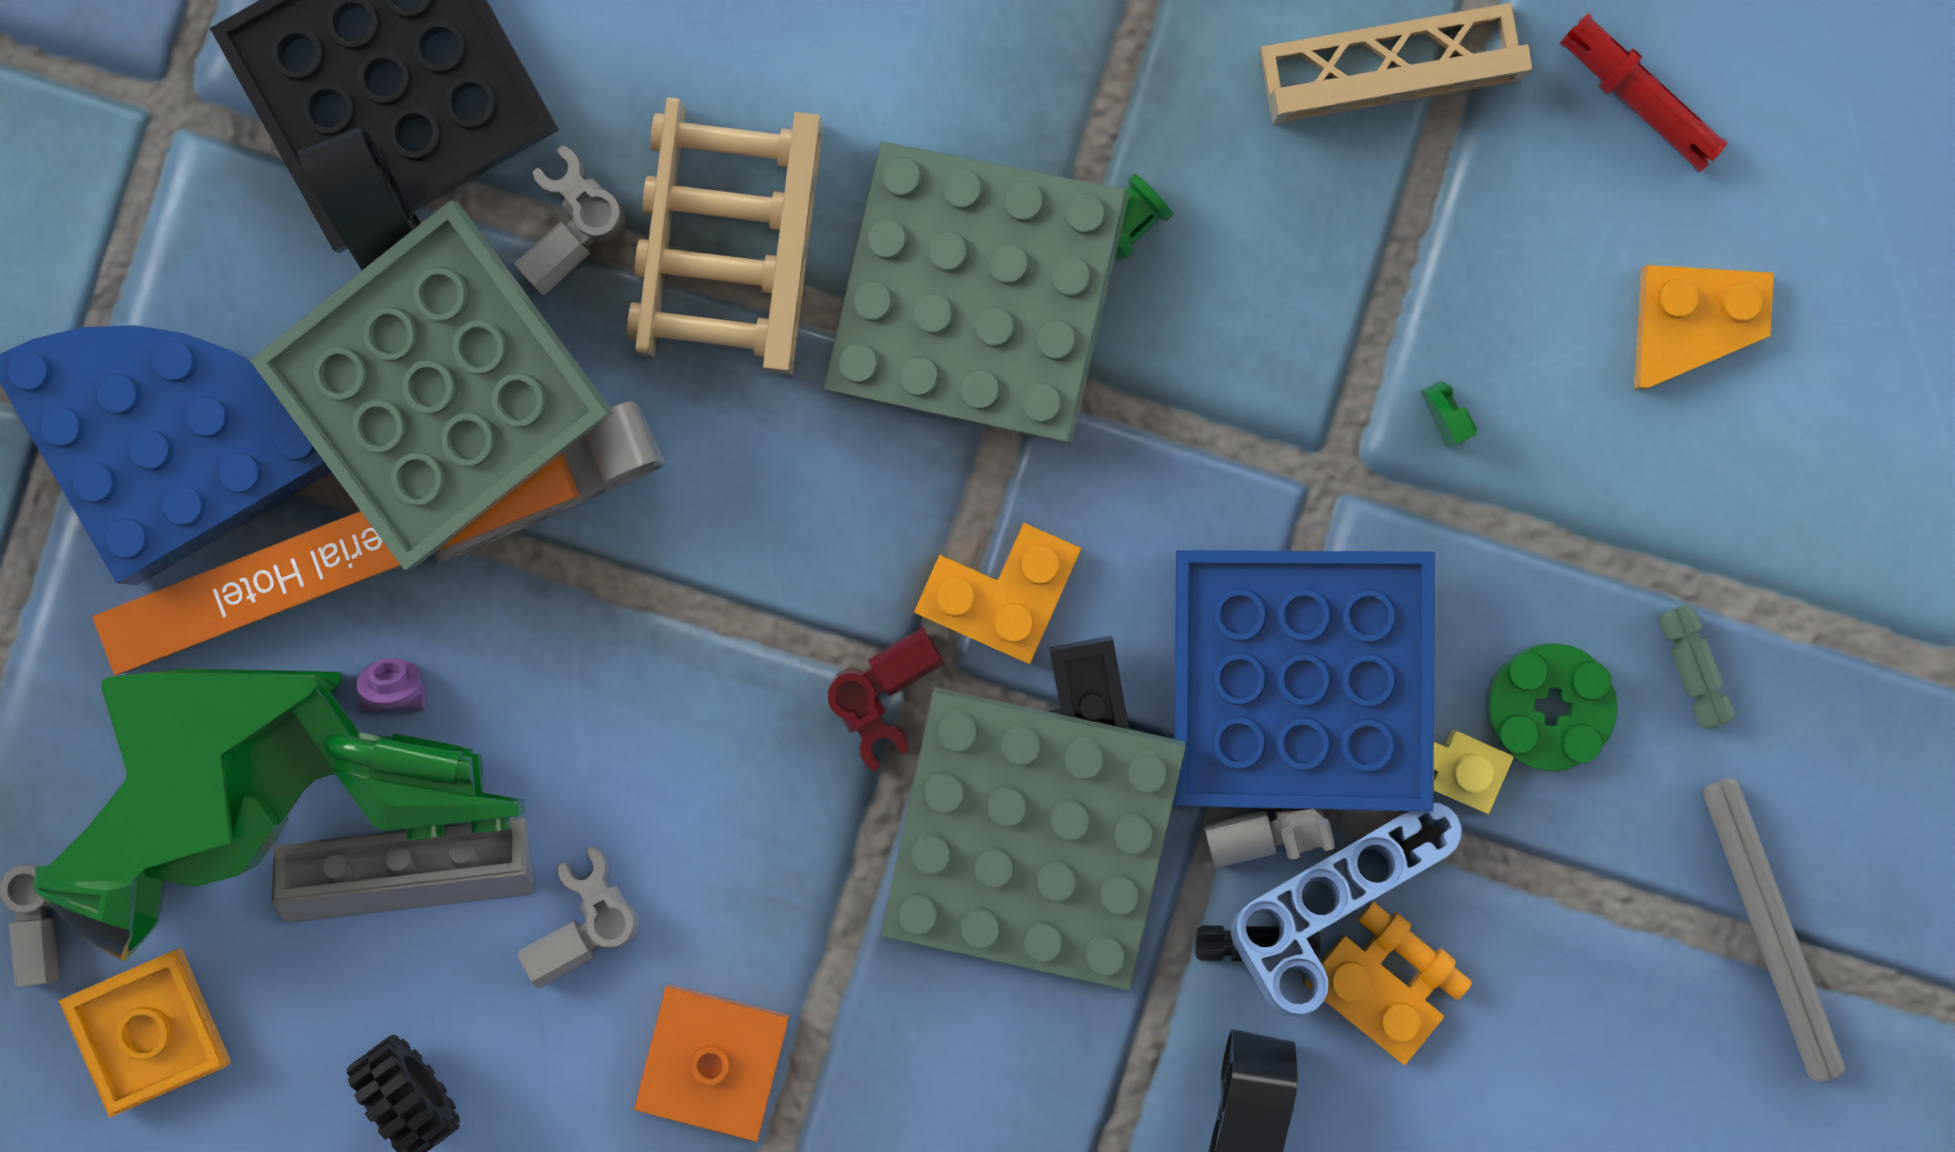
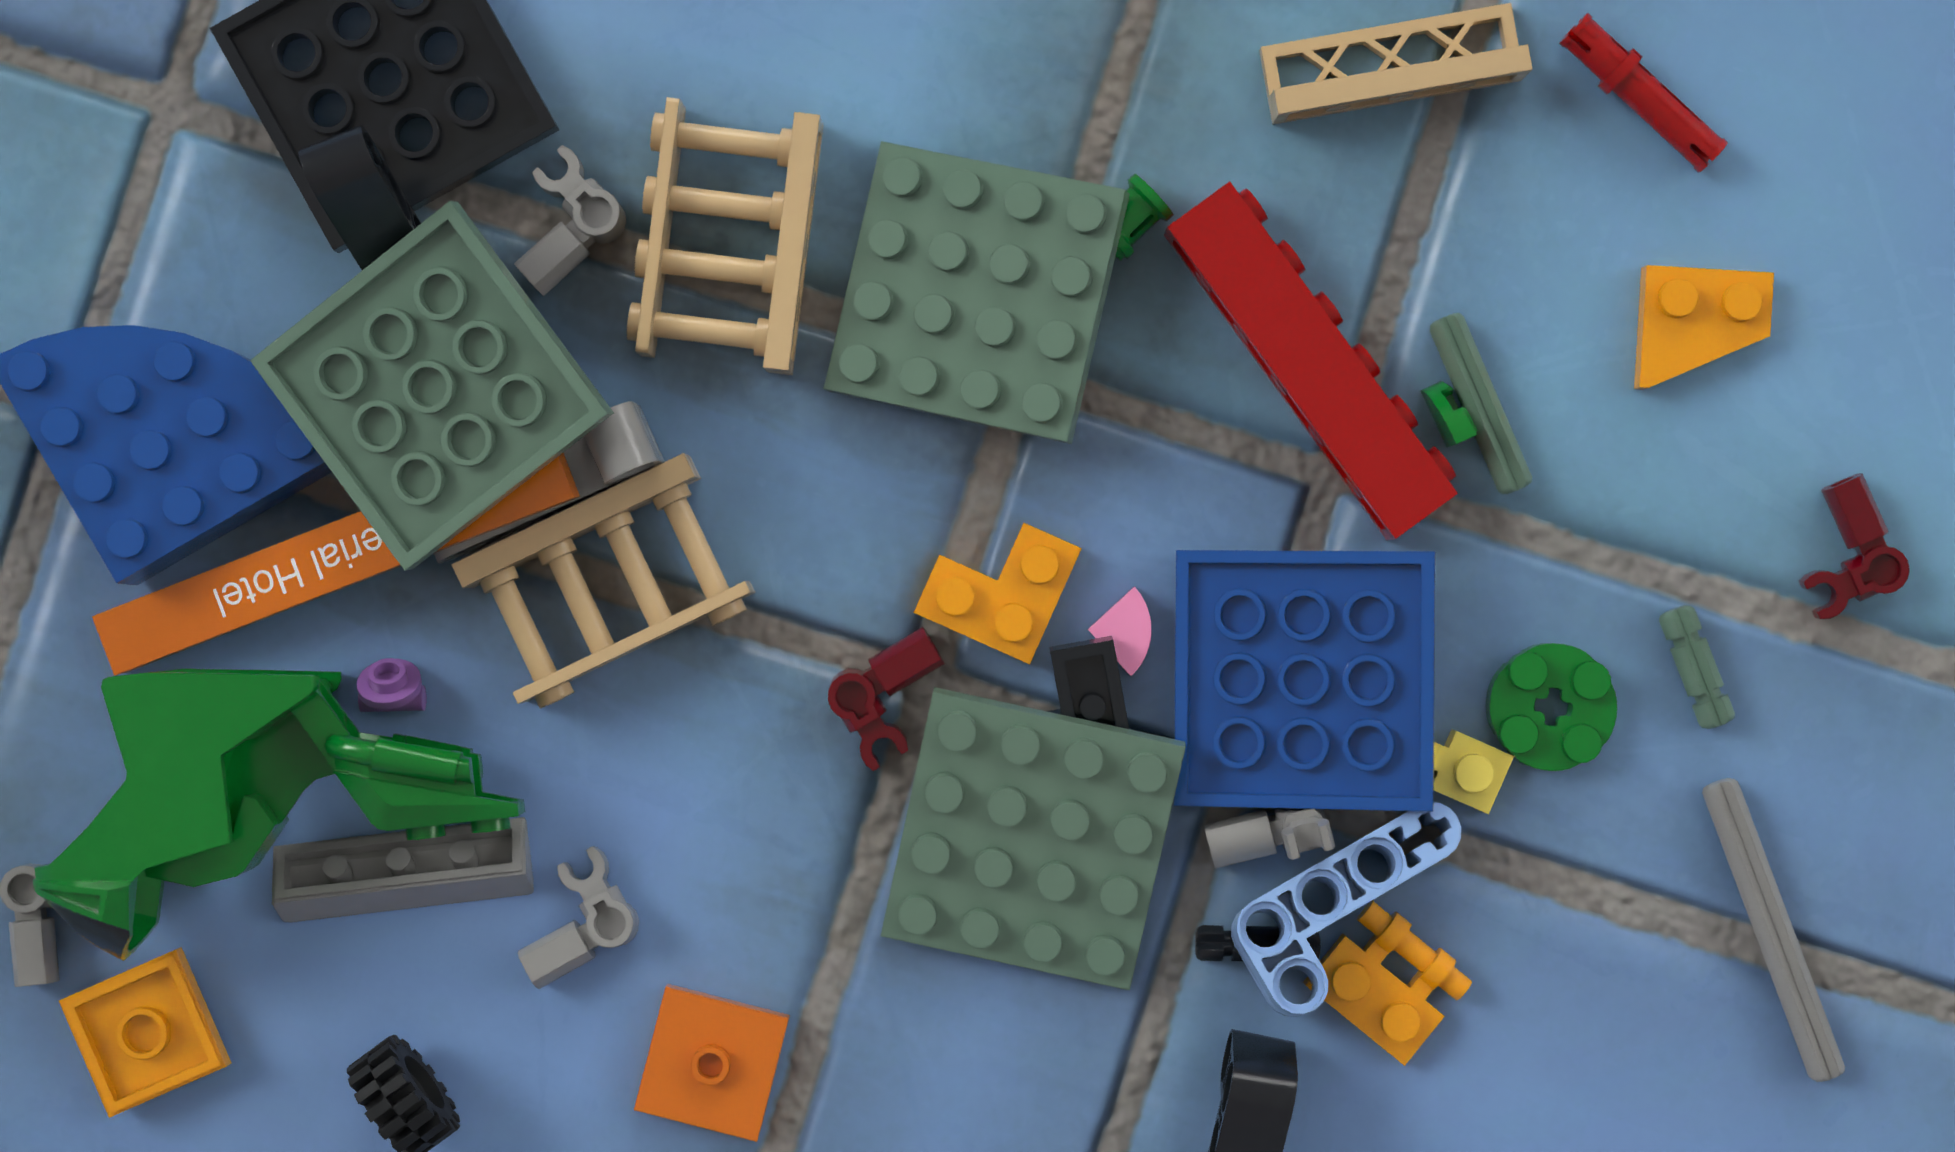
(553, 545): none -> tan fence
(1130, 627): none -> bright pink tile
(1311, 361): none -> red brick
(1481, 400): none -> sand green axle
(1875, 566): none -> dark red bar

